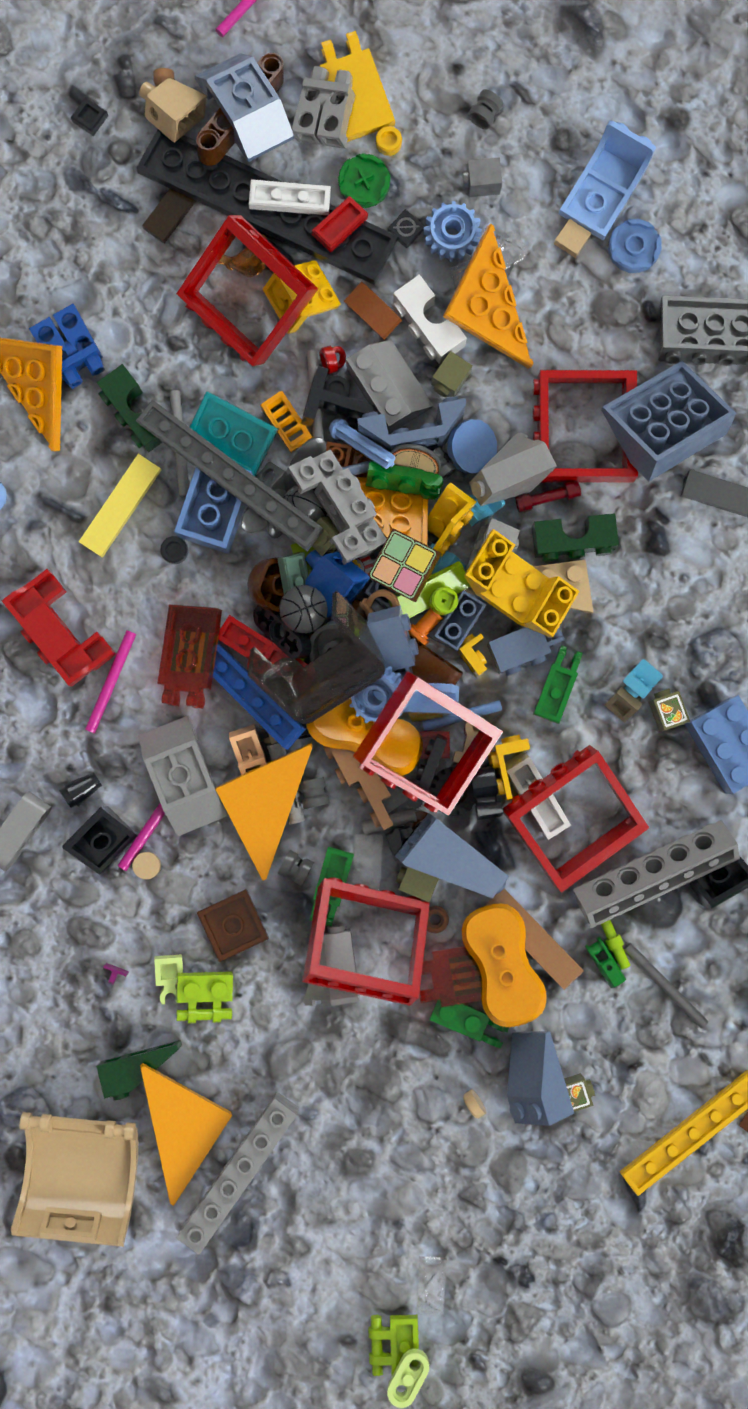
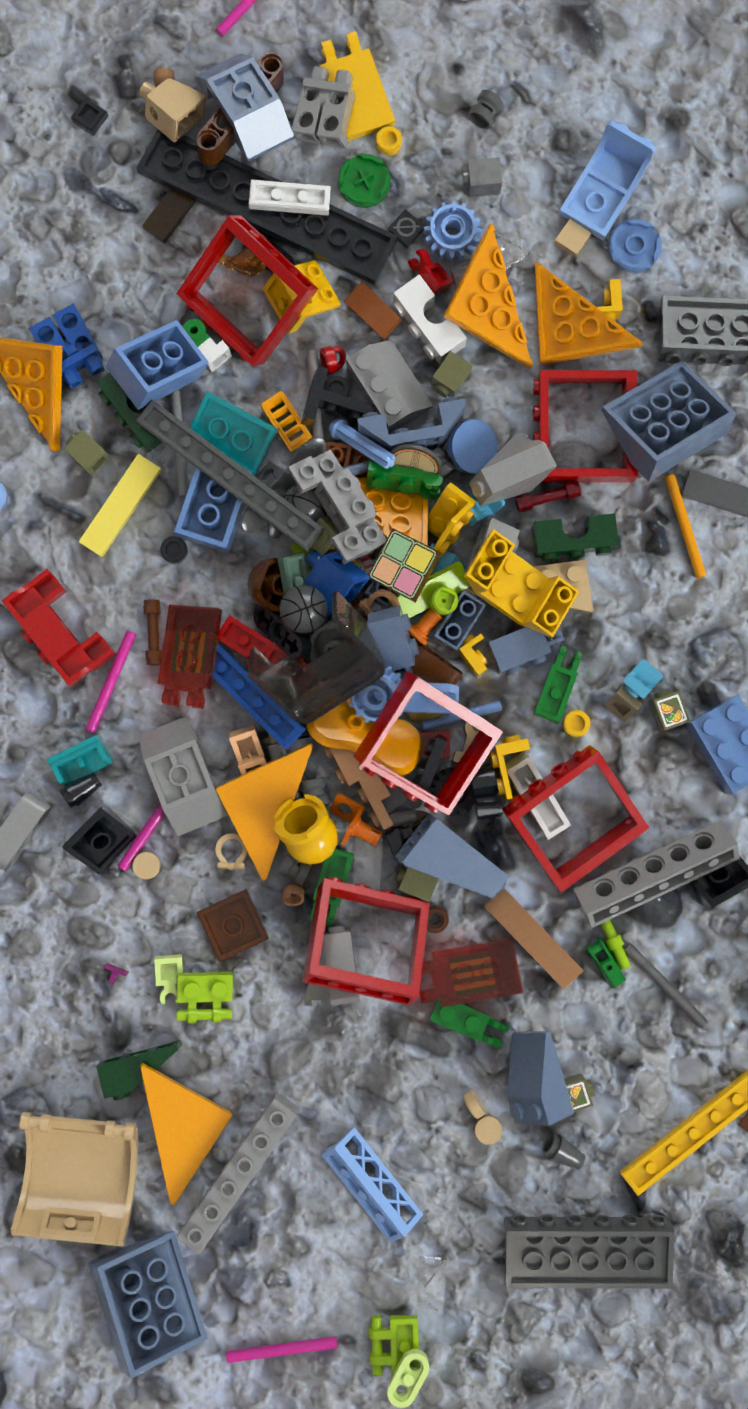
(80, 760): none -> teal hinge
(86, 452): none -> olive brick
(147, 1302): none -> sand blue slope
(152, 610): none -> reddish brown bar
(156, 364): none -> medium blue brick
(213, 353): none -> leg
(223, 864): none -> tan piece
(281, 1349): none -> dark pink bar
(293, 900): none -> medium nougat hinge
(306, 829): none -> yellow tile
(340, 224): red tile -> none
(357, 827): none -> orange bracket
(370, 1194): none -> light blue fence
(431, 272): none -> red plate
(488, 1129): none -> tan tile
(510, 986): light orange plate -> none
(562, 1152): none -> dark grey cone
(572, 325): none -> light orange tile
(576, 723): none -> yellow tile
(589, 1252): none -> dark grey bracket
(612, 300): none -> yellow bracket
(685, 526): none -> light orange bar

